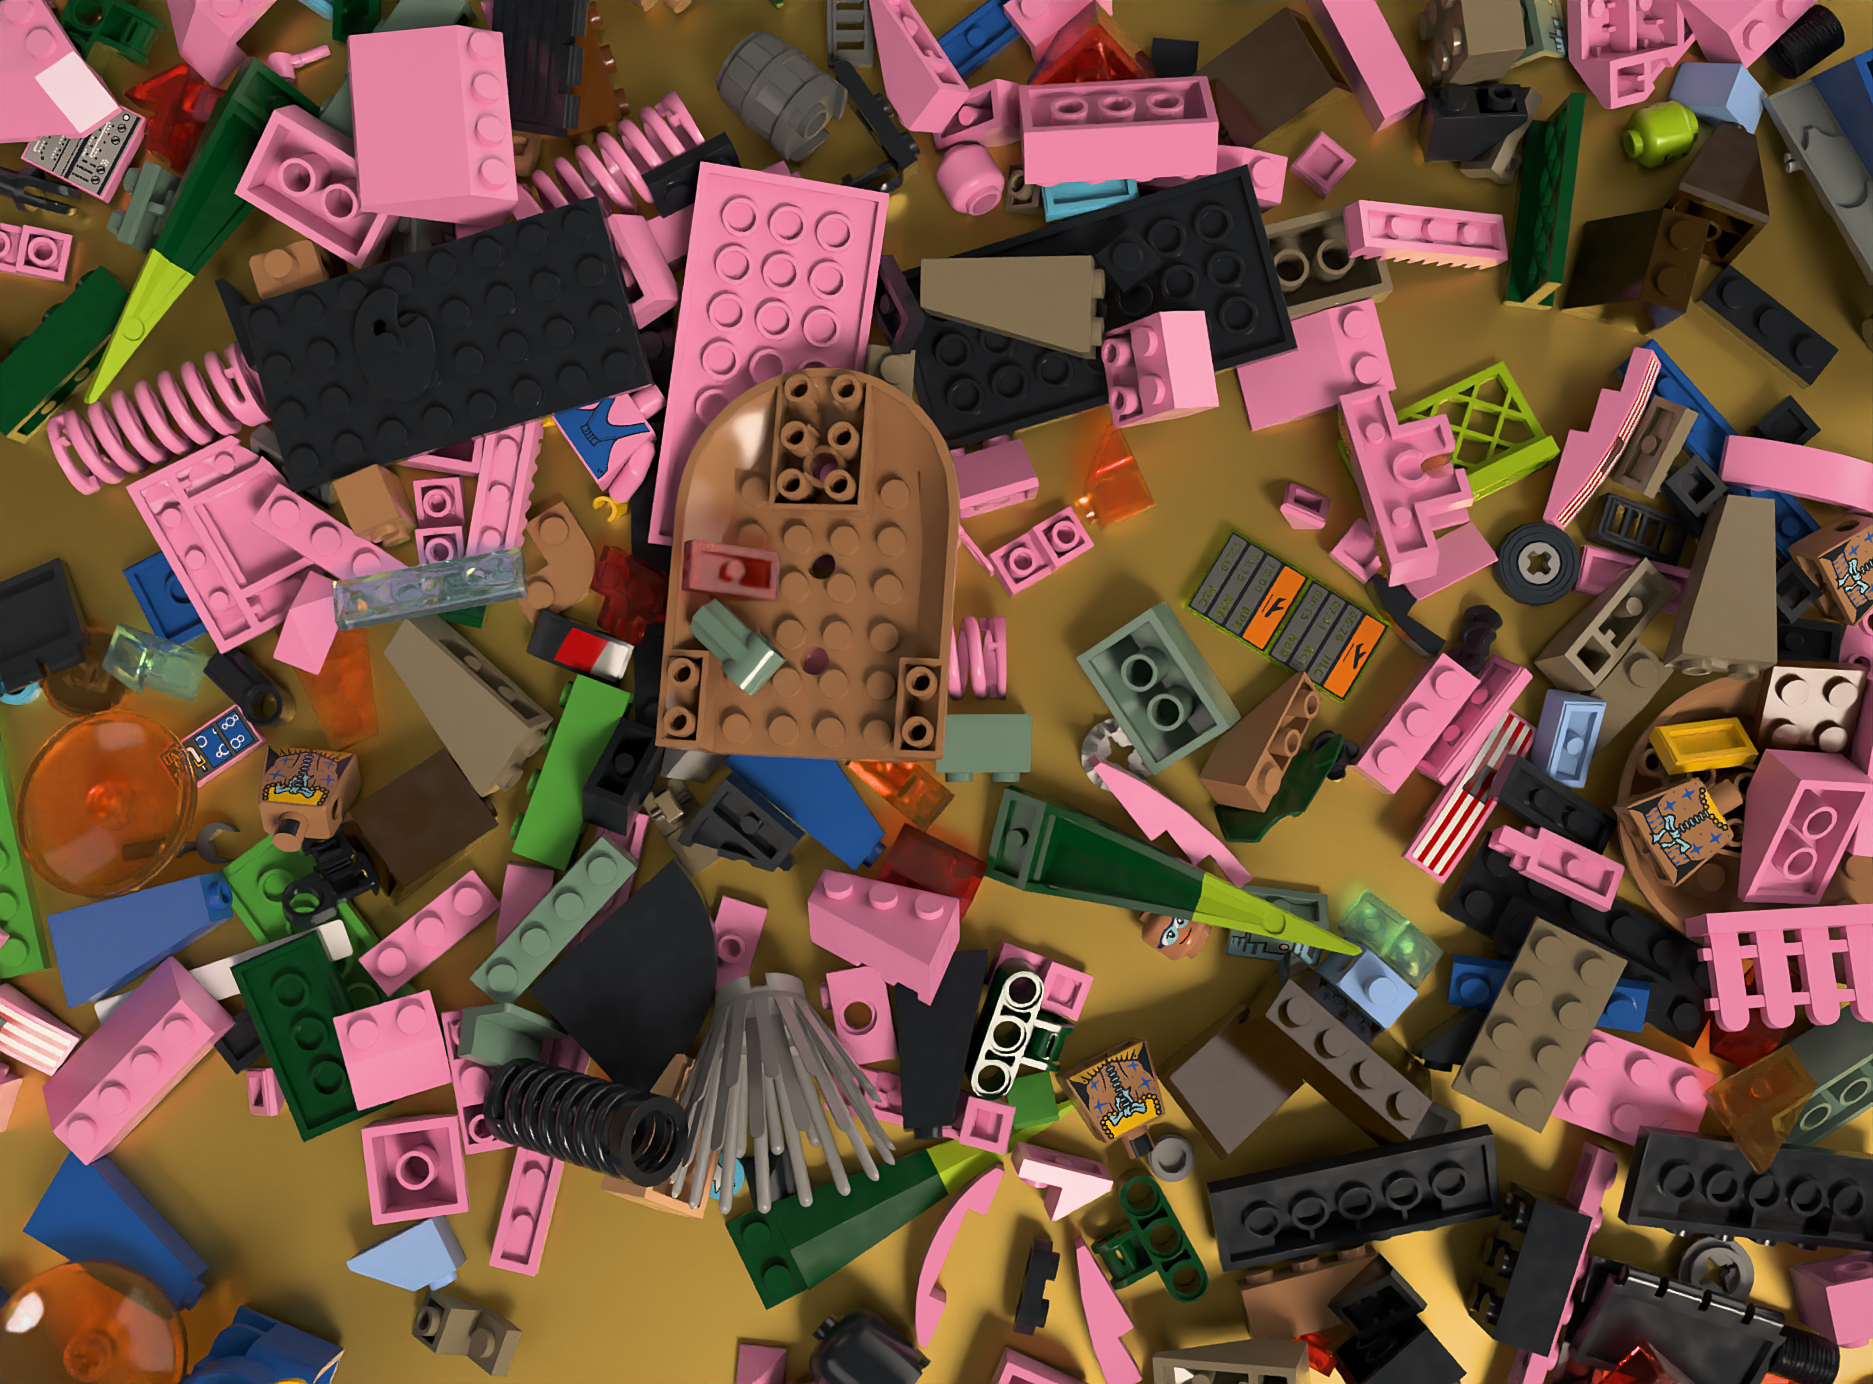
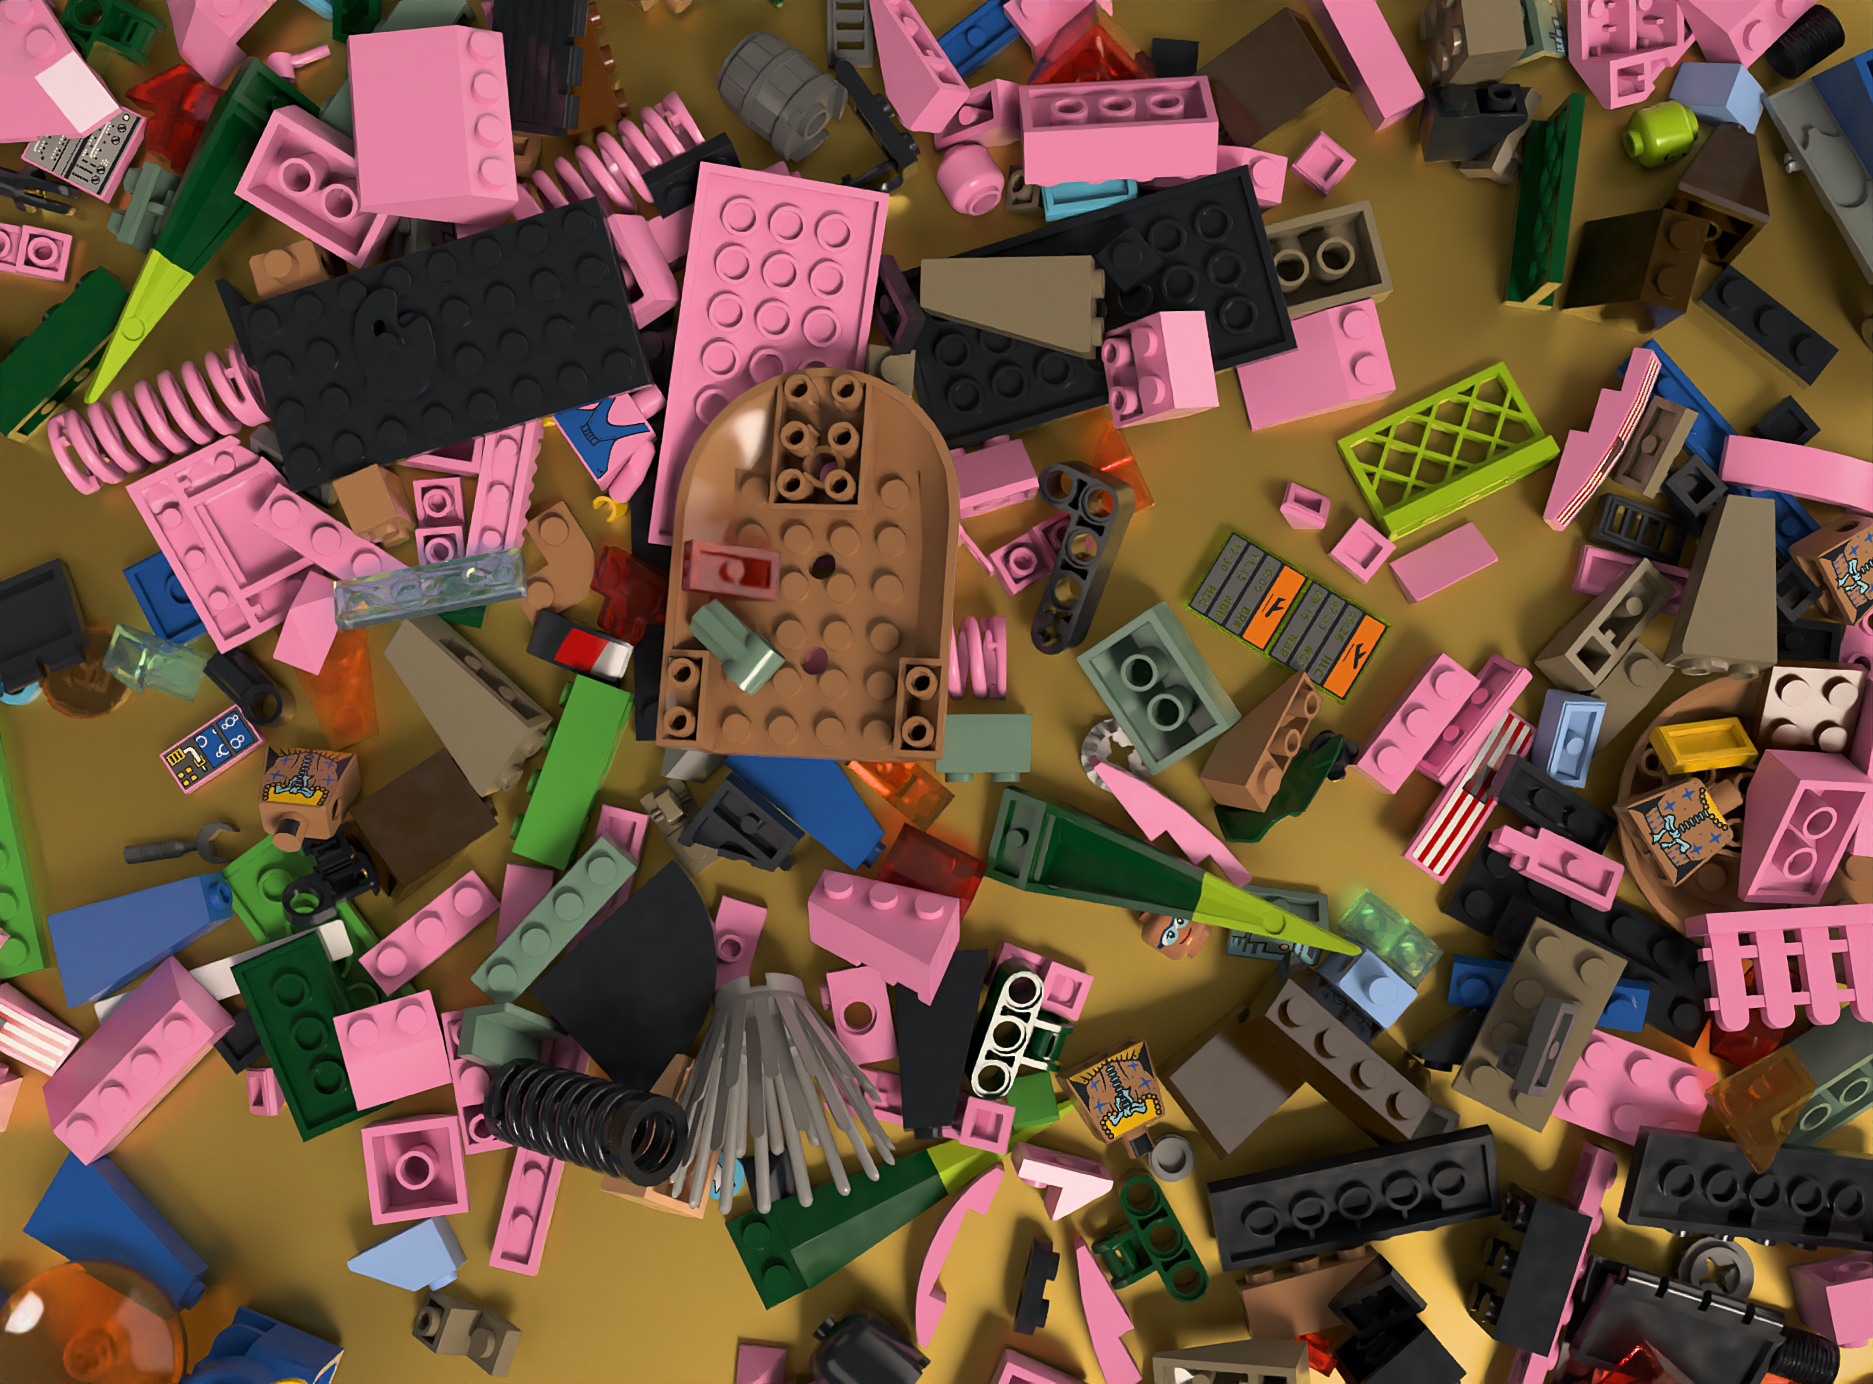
(107, 804): clear orange dish -> none
(622, 777): black brick -> none
(1073, 558): none -> black beam
(1393, 607): black slope -> none
(1403, 481): bright pink piece -> none
(1424, 234): bright pink gear -> none
(1476, 637): black piece -> none
(1537, 1063): none -> dark grey hinge
(1560, 564): black bush -> none

